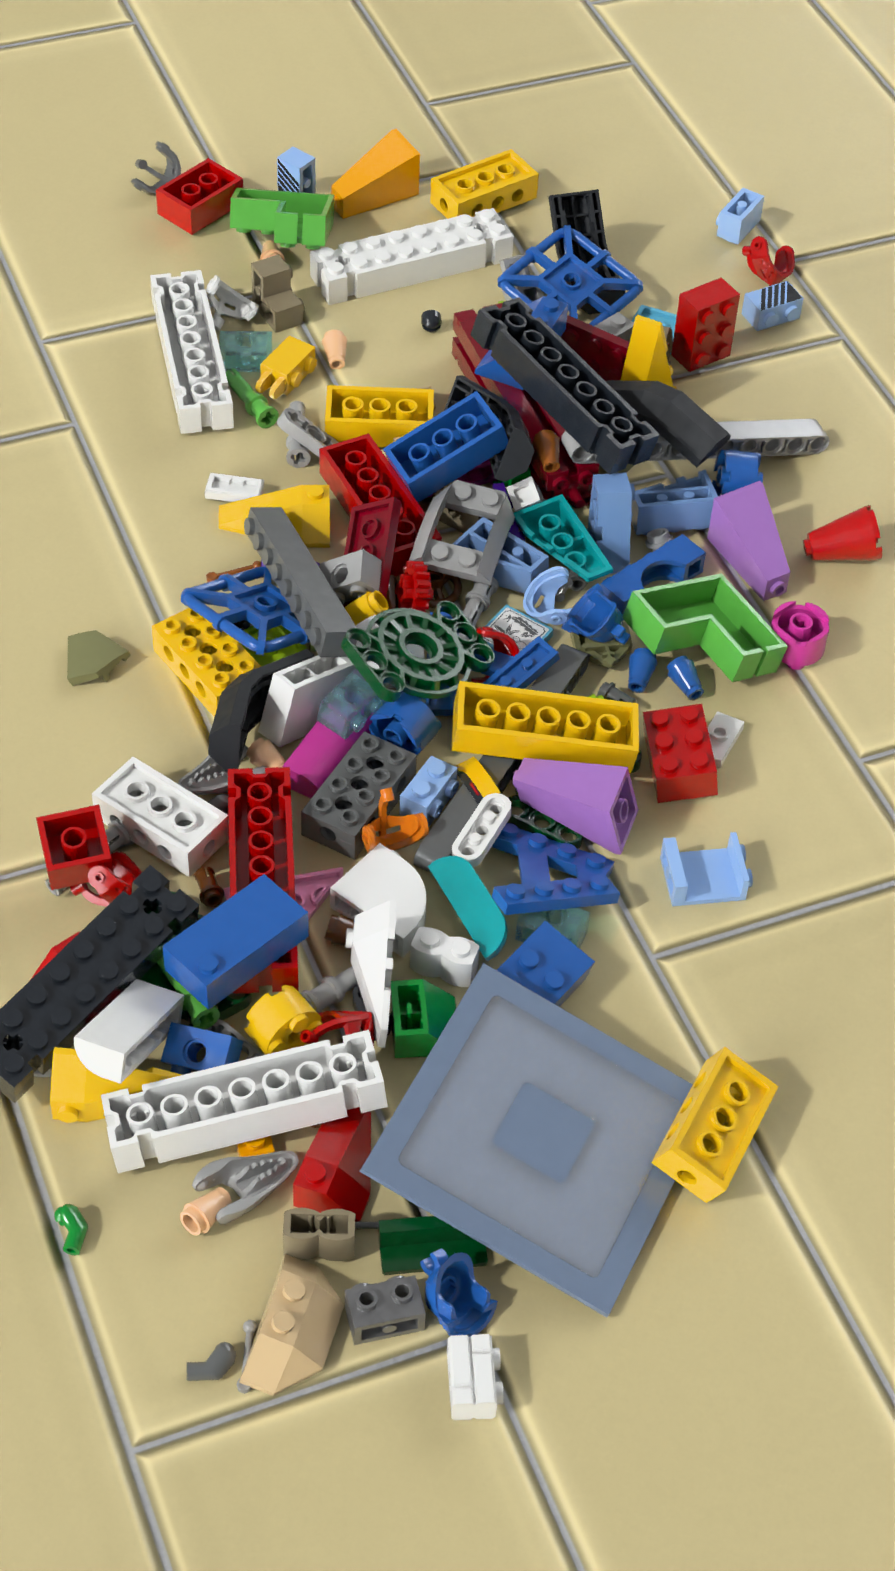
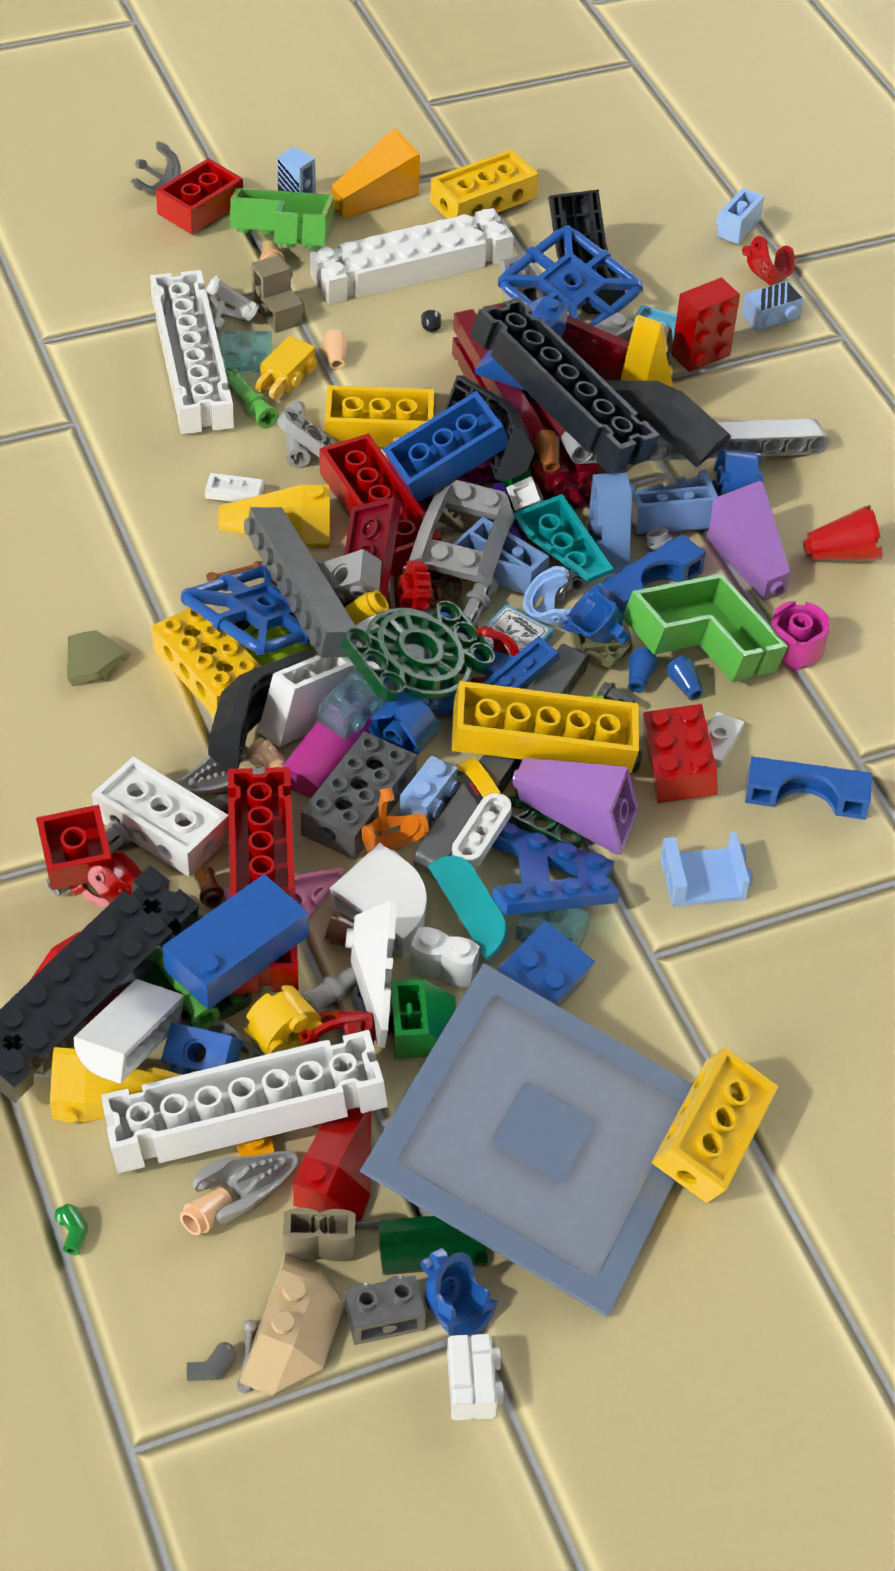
(843, 789): none -> blue arch

